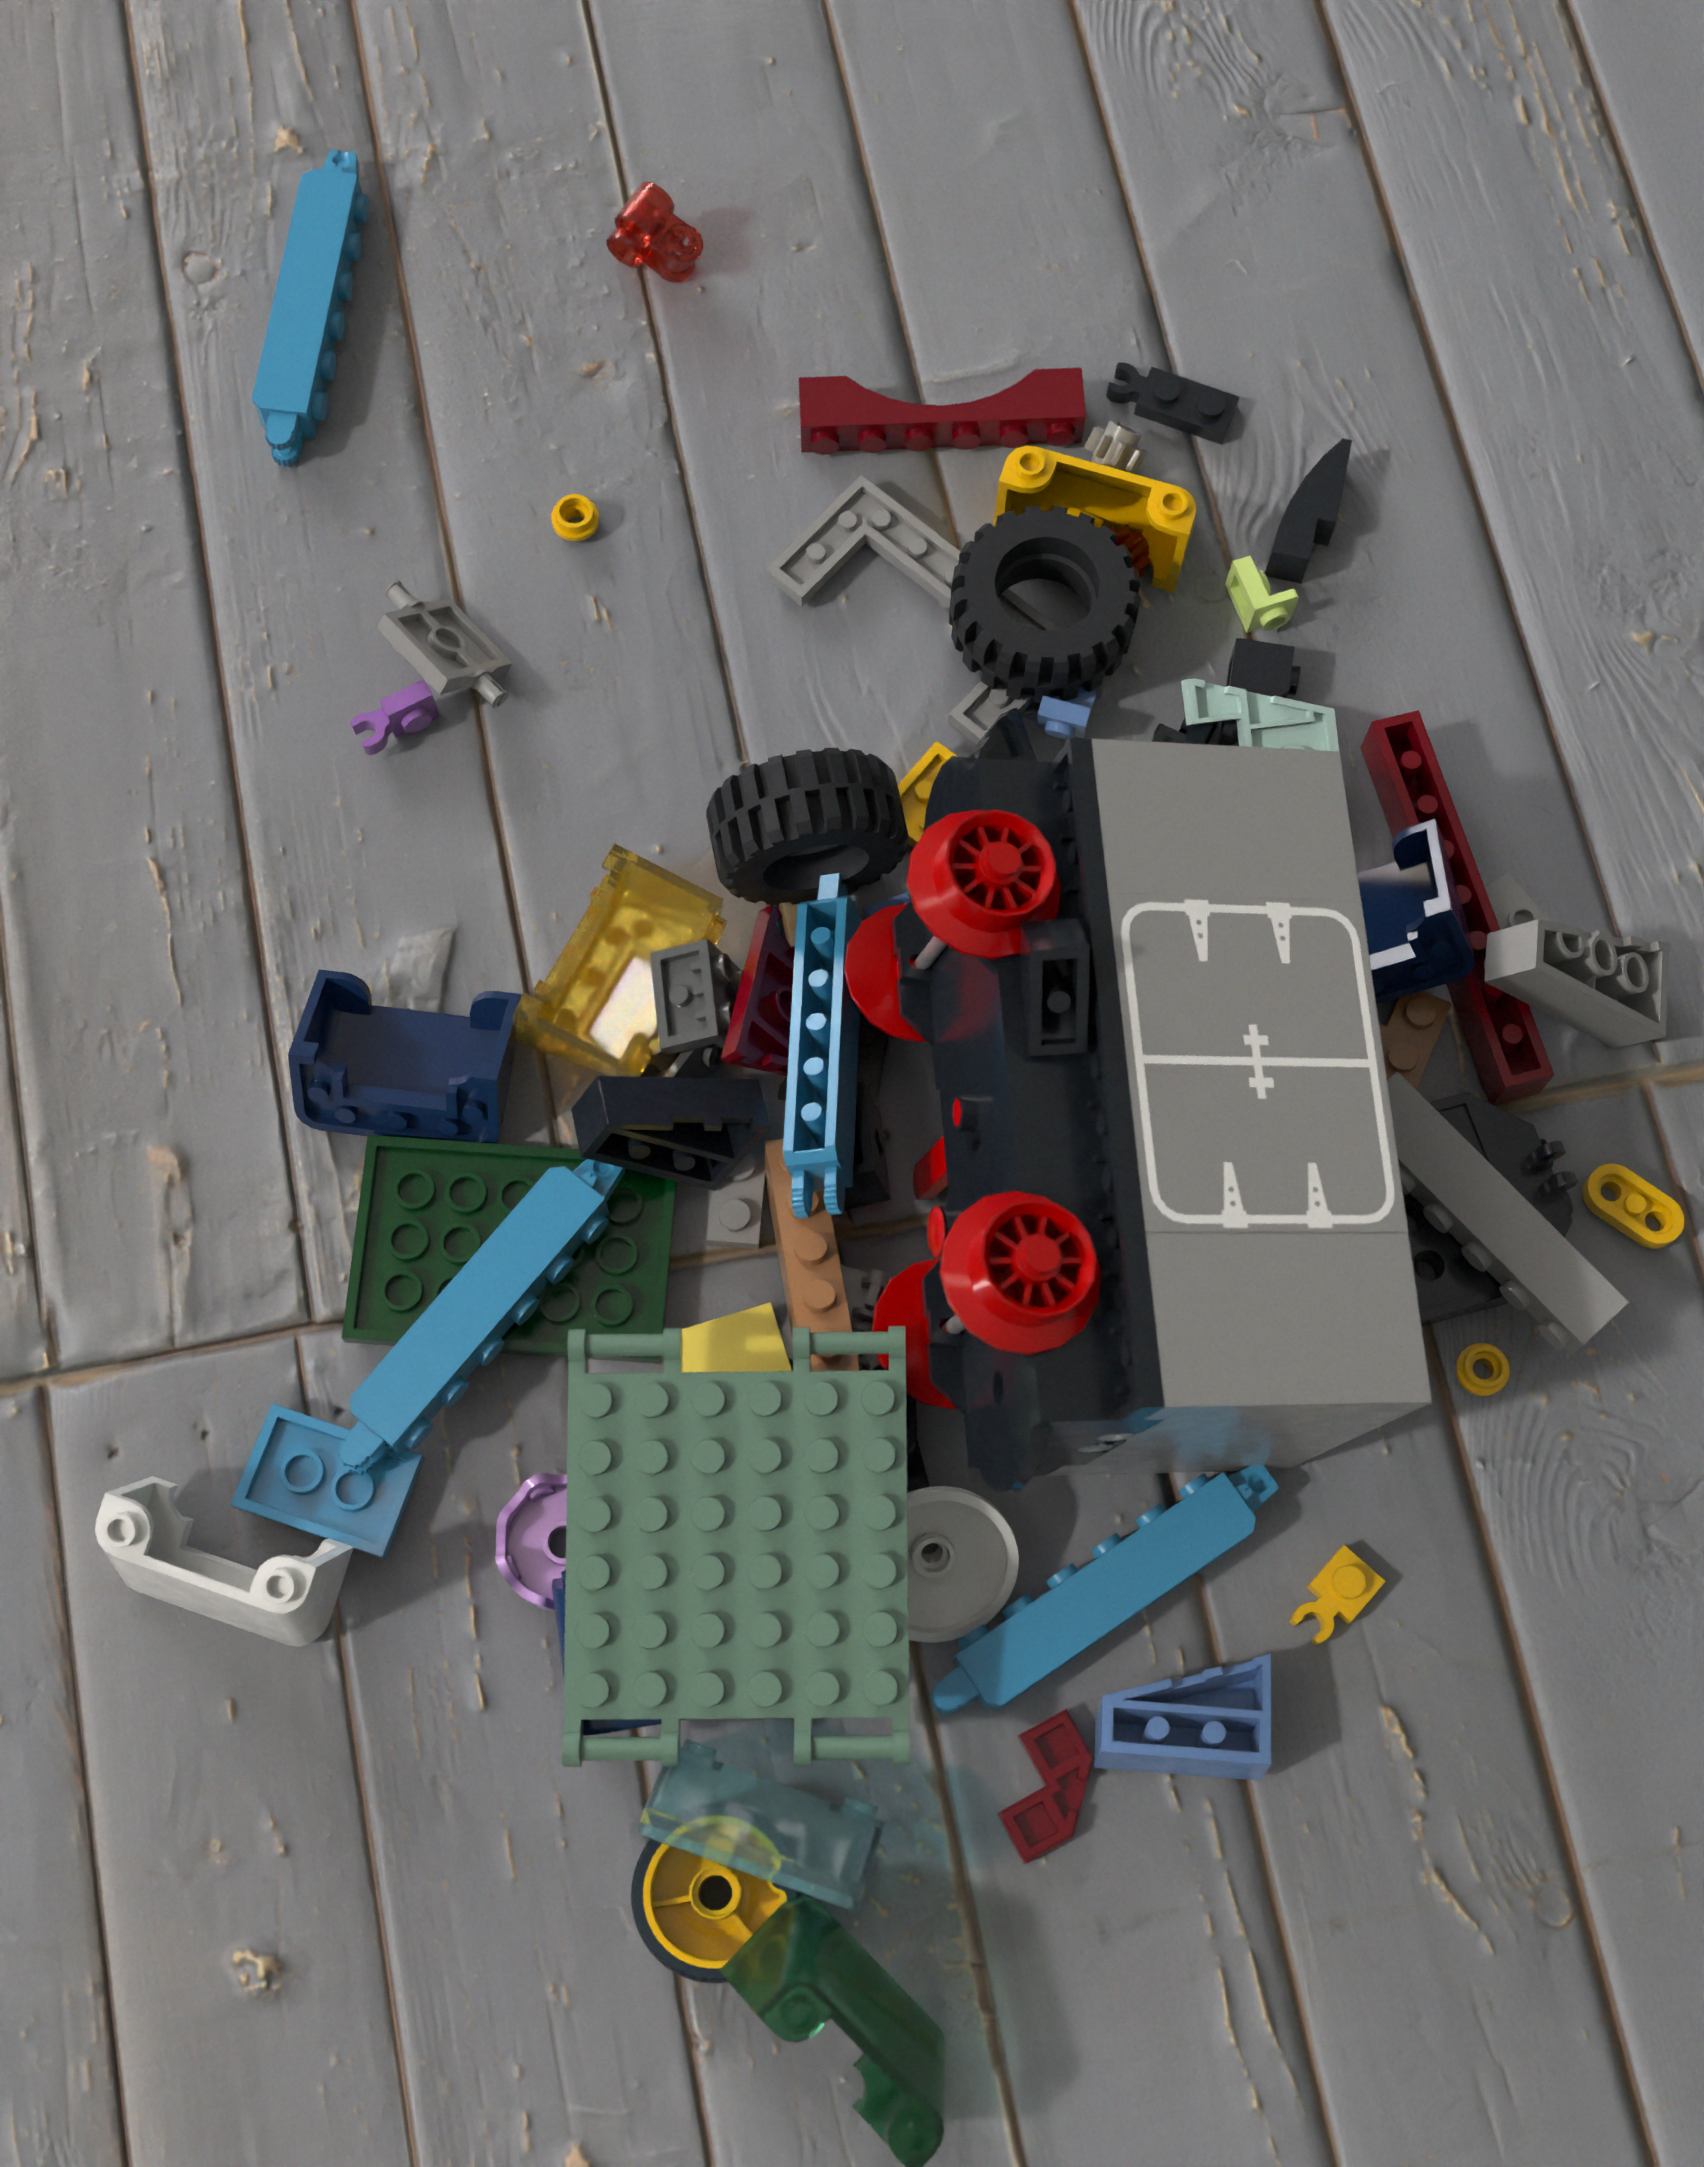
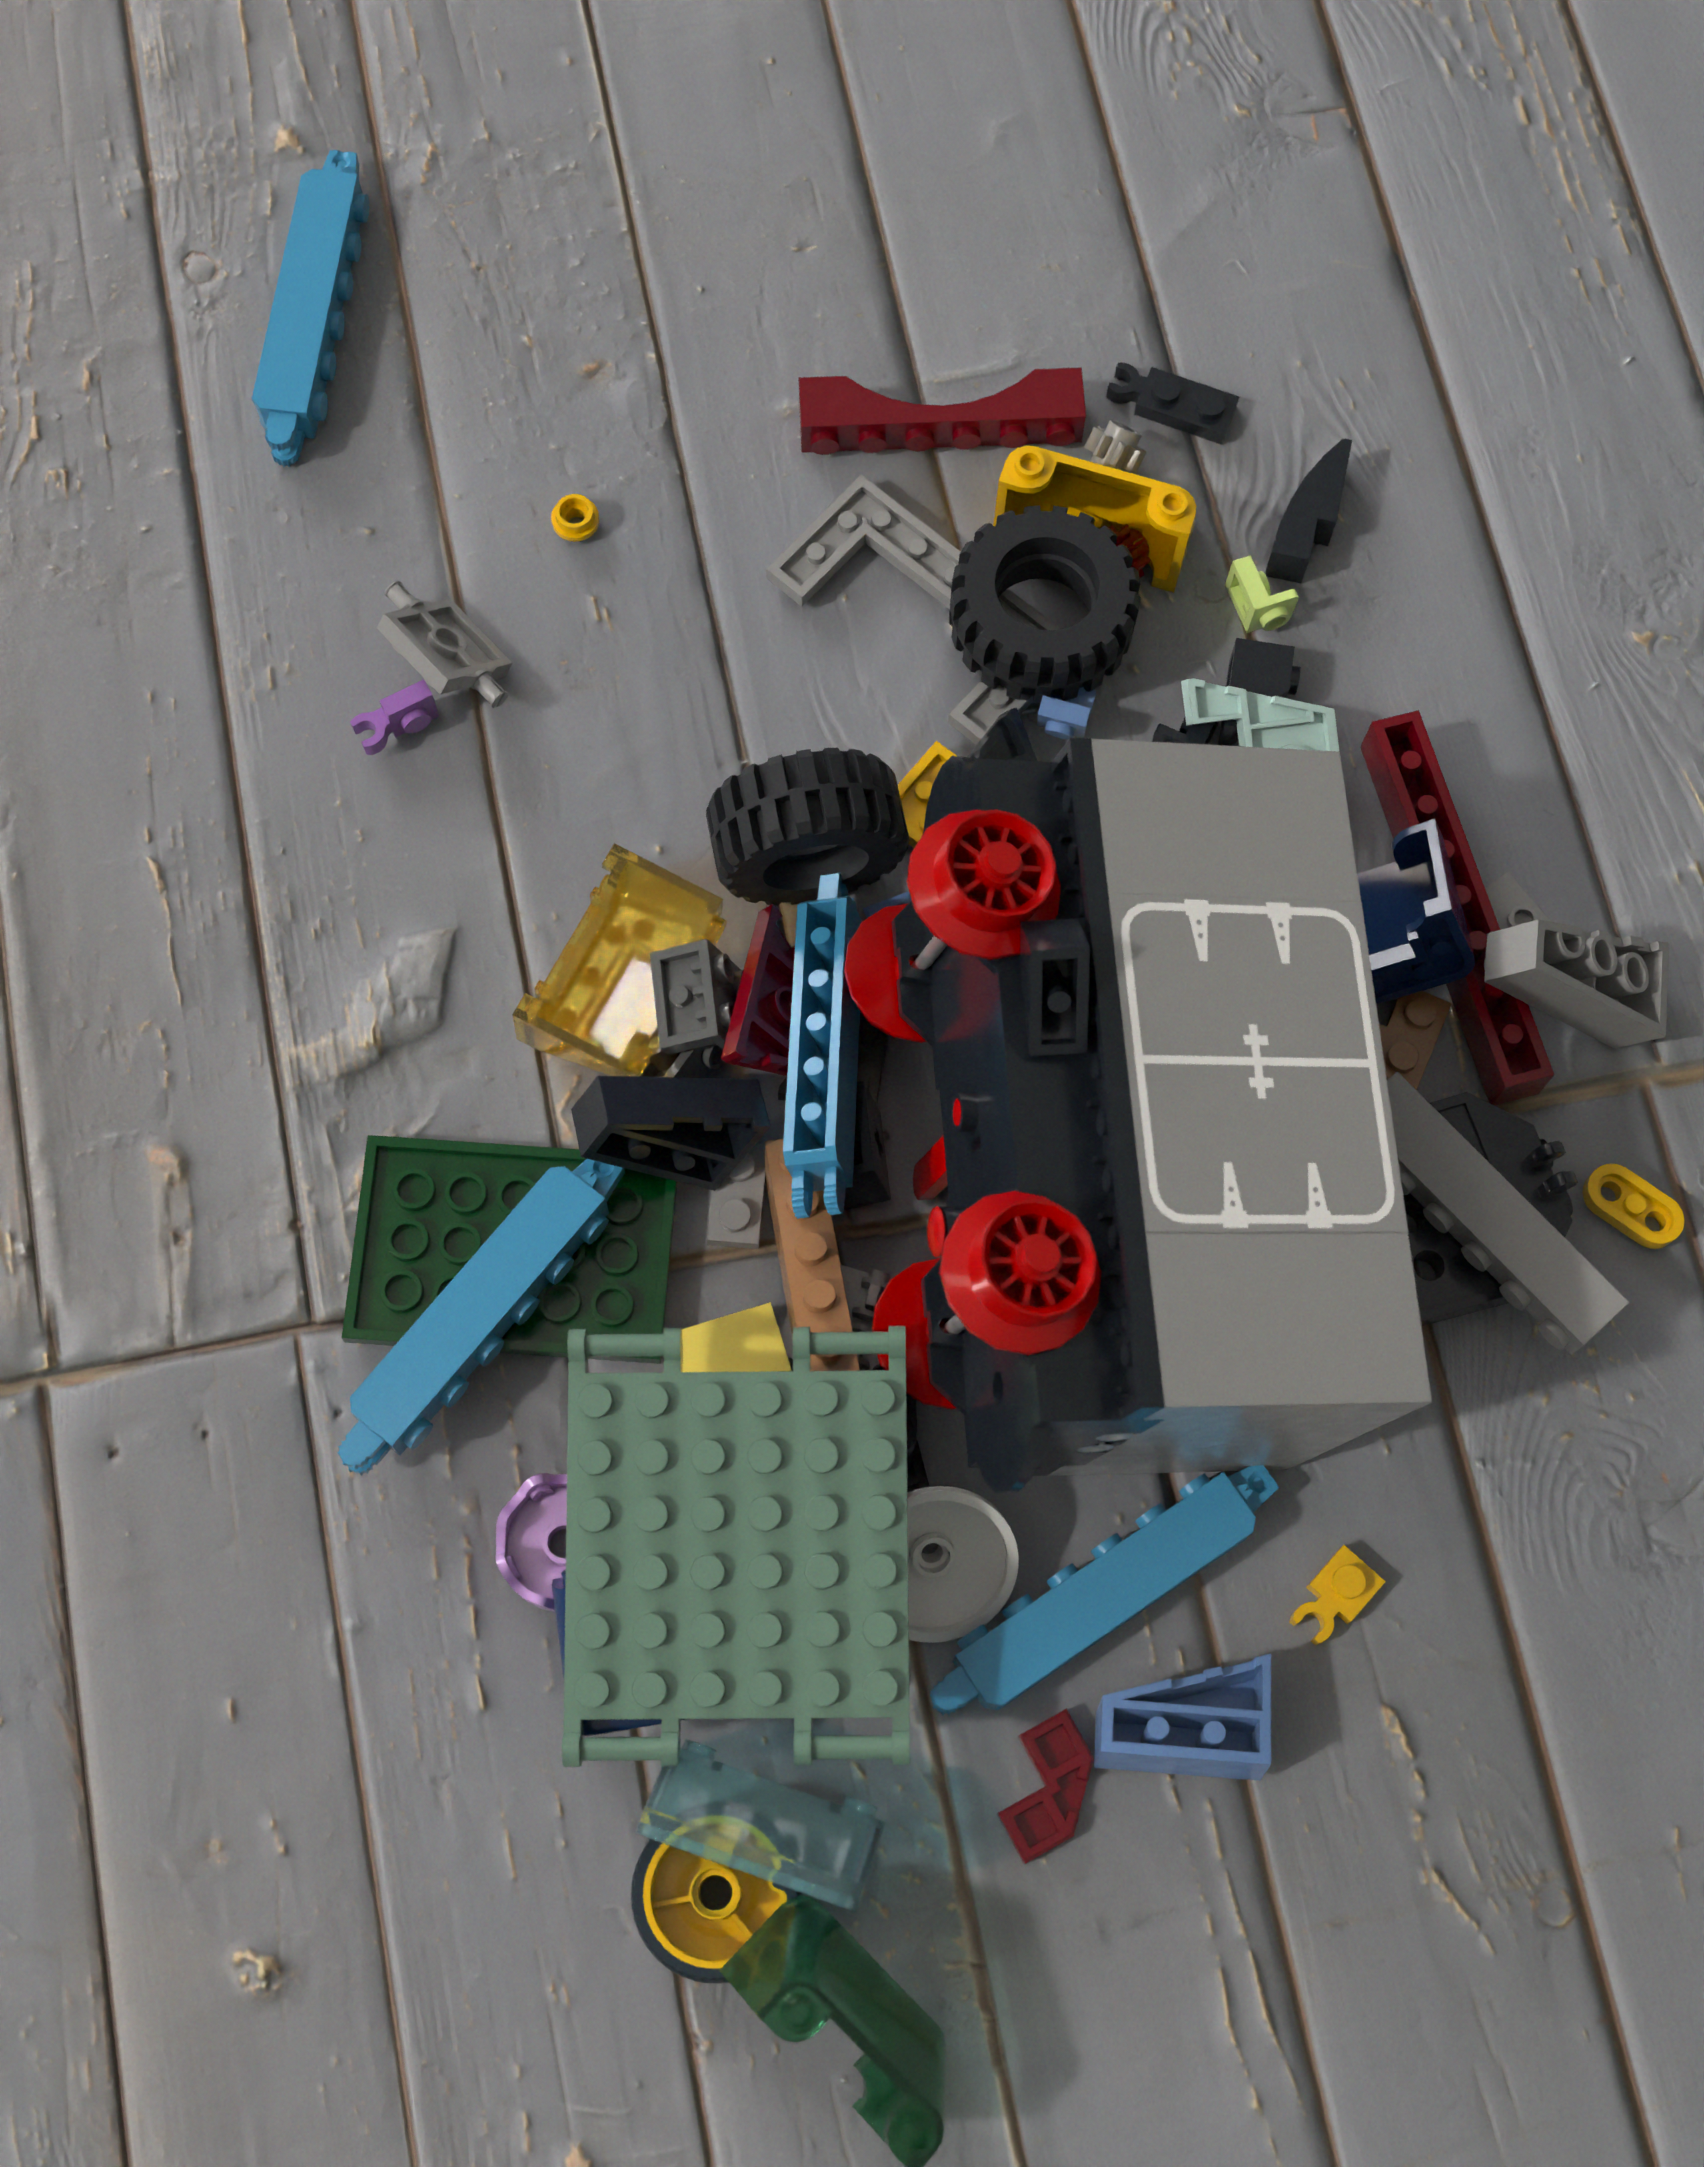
(282, 1600): white windscreen -> none
(304, 1485): dark azure plate -> none
(401, 1069): dark blue windscreen -> none
(653, 234): clear red piece -> none
(1493, 1359): yellow plate -> none

